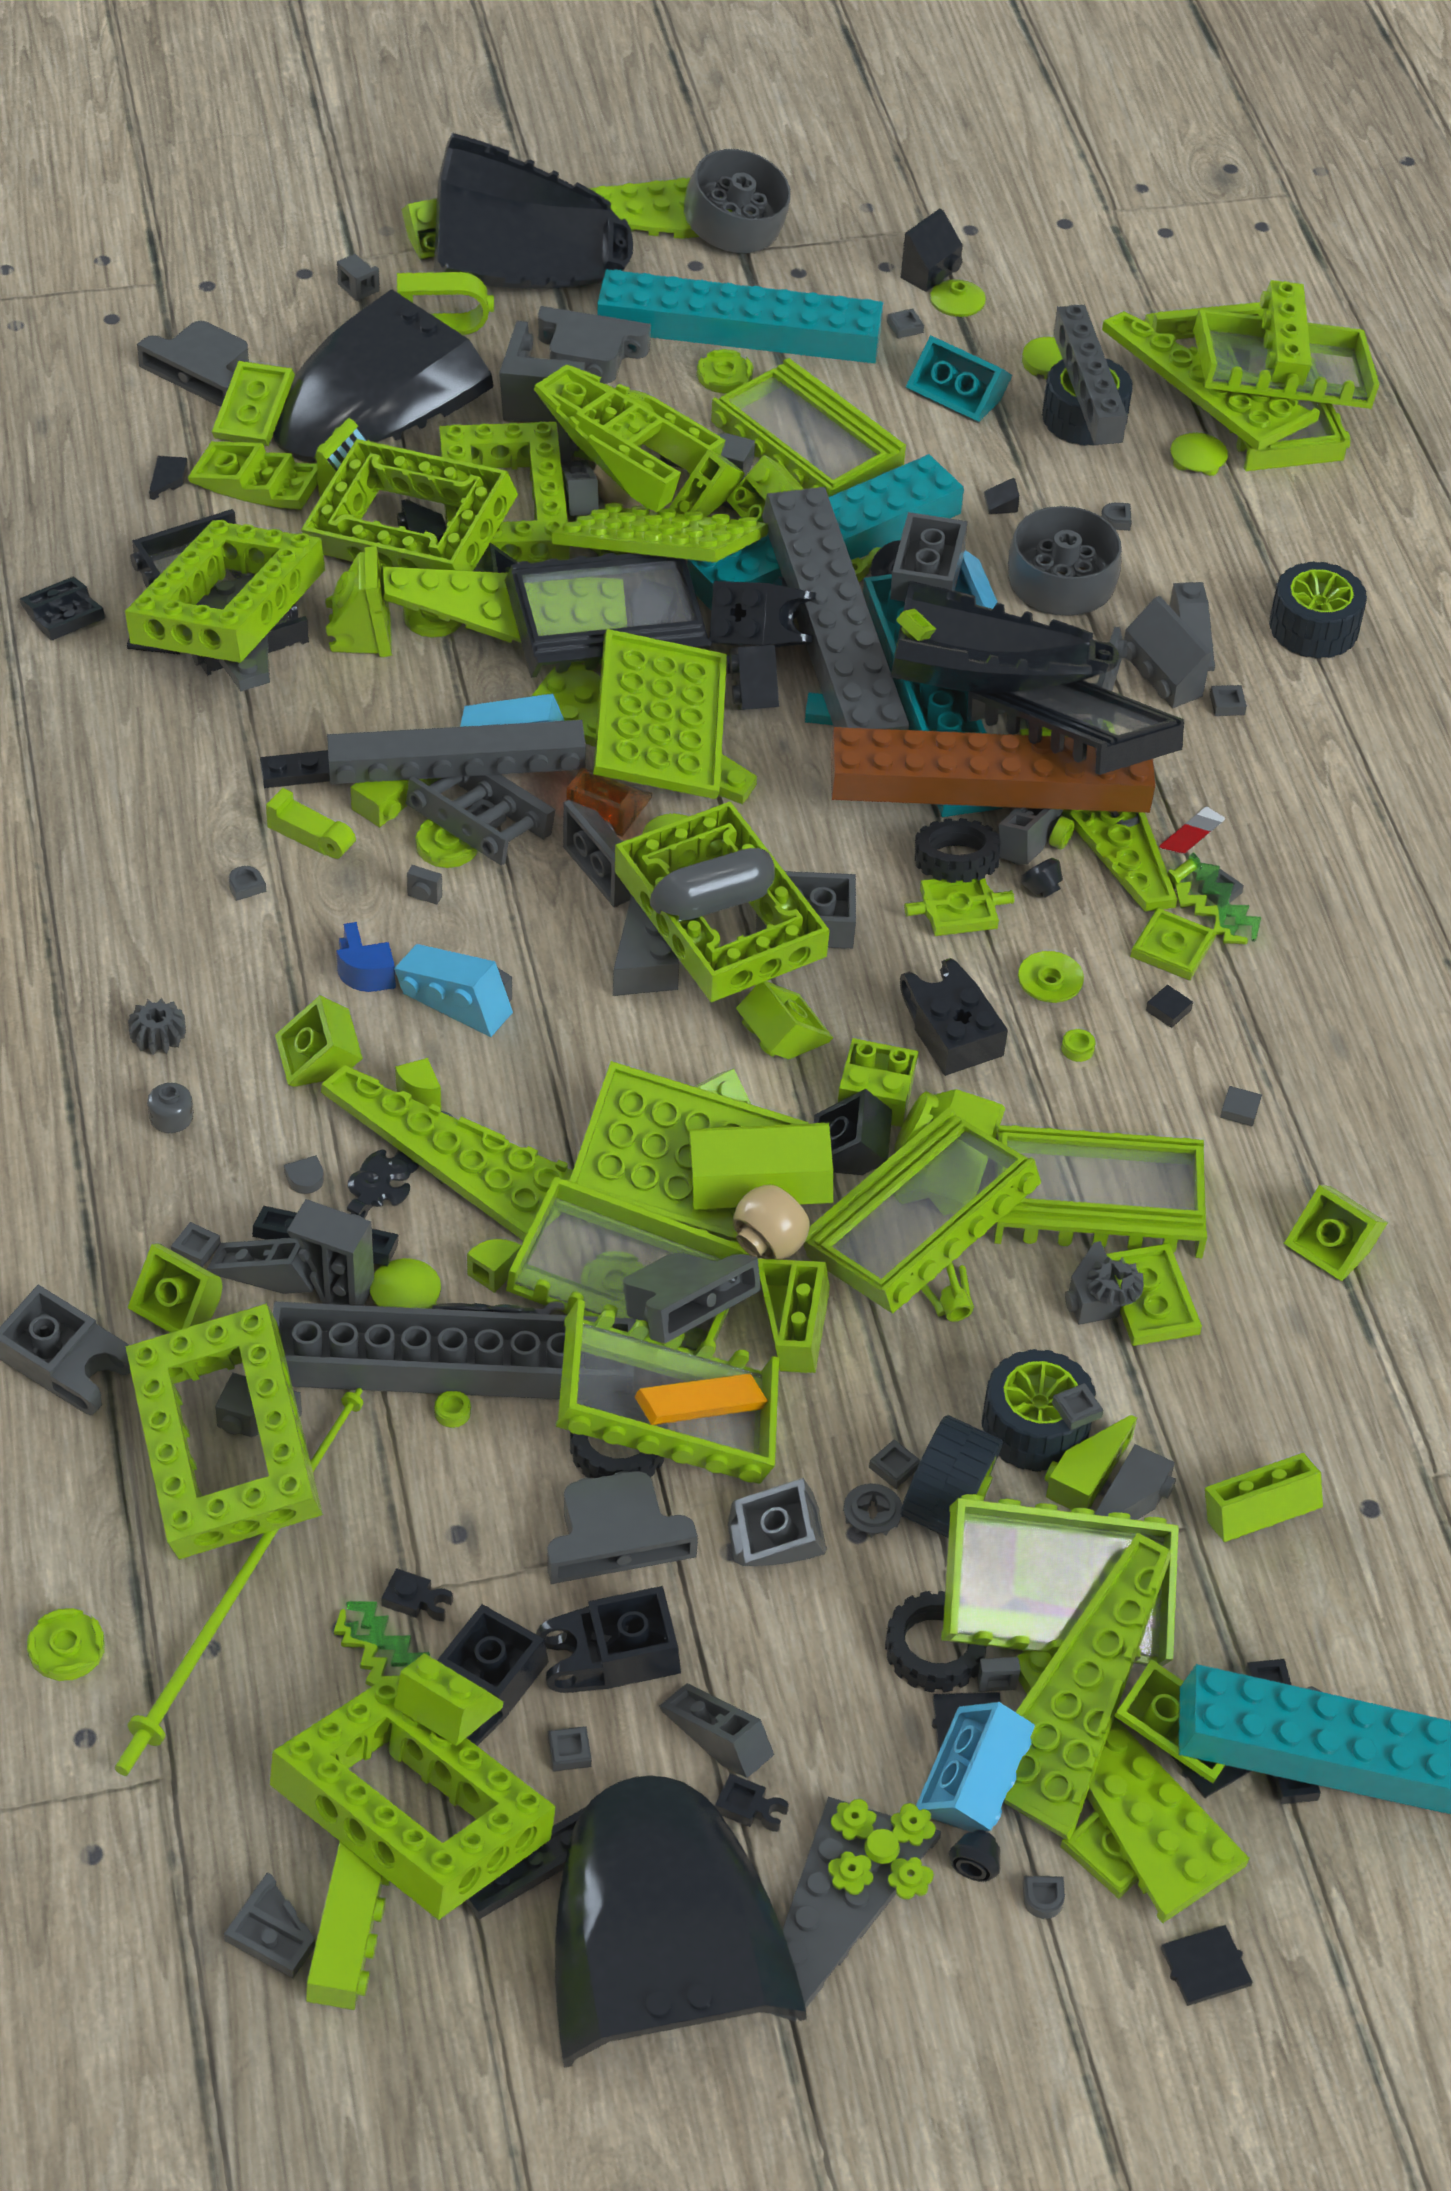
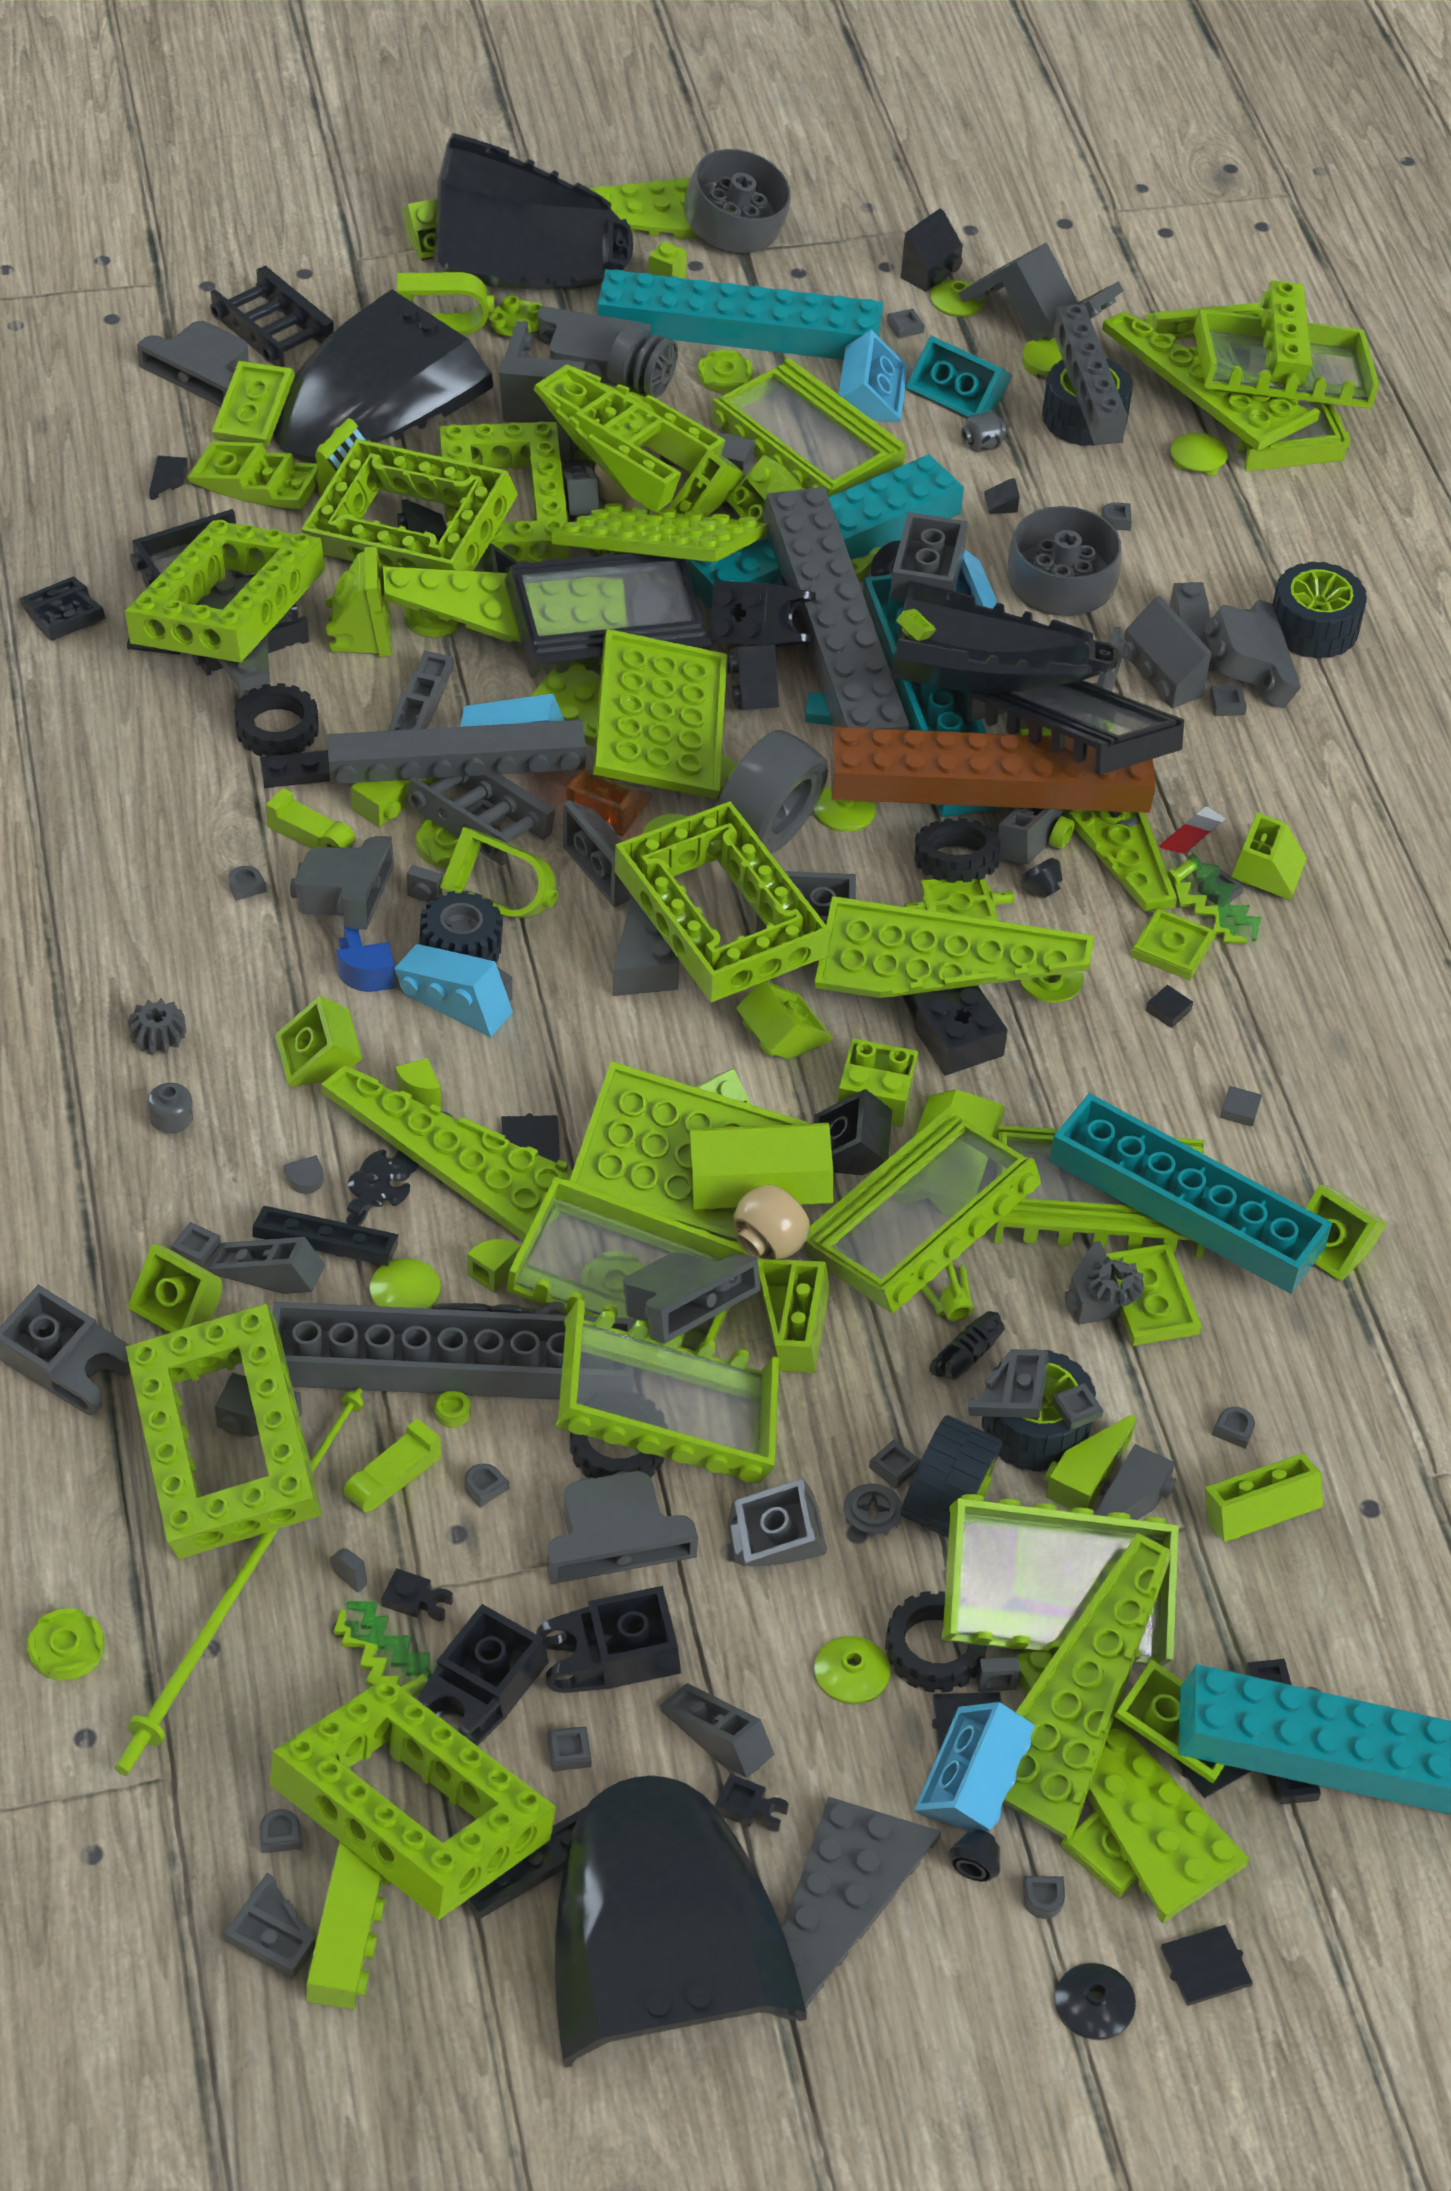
(276, 698): none -> black tyre
(280, 1831): none -> dark grey tile
(282, 299): none -> black fence
(337, 1252): dark grey wedge -> none
(344, 880): none -> dark grey brick
(349, 1568): none -> dark grey tile
(357, 277): dark grey brick -> none
(394, 1467): none -> lime leg
(423, 692): none -> dark grey slope
(443, 1699): lime slope -> none
(462, 925): none -> black wheel
(464, 860): none -> lime window
(484, 1483): none -> dark grey tile
(513, 310): none -> lime dish
(534, 1131): none -> black piece
(642, 361): none -> dark grey wheel
(668, 261): none -> lime brick
(700, 1399): light orange tile -> none
(714, 884): dark grey brick -> none
(777, 787): none -> dark grey wheel
(843, 815): none -> lime dish
(848, 1682): none -> lime dish
(873, 378): none -> medium azure slope
(882, 1847): lime plant -> none
(908, 950): none -> lime wing
(917, 1118): lime tile -> none
(968, 1346): none -> black hinge
(984, 432): none -> dark grey head
(1015, 1387): none -> dark grey wing
(1037, 290): none -> dark grey bracket
(1078, 1045): lime tile -> none
(1091, 2016): none -> black dish
(1190, 1193): none -> teal brick
(1235, 1426): none -> dark grey tile
(1253, 650): none -> dark grey brick
(1270, 857): none -> lime slope

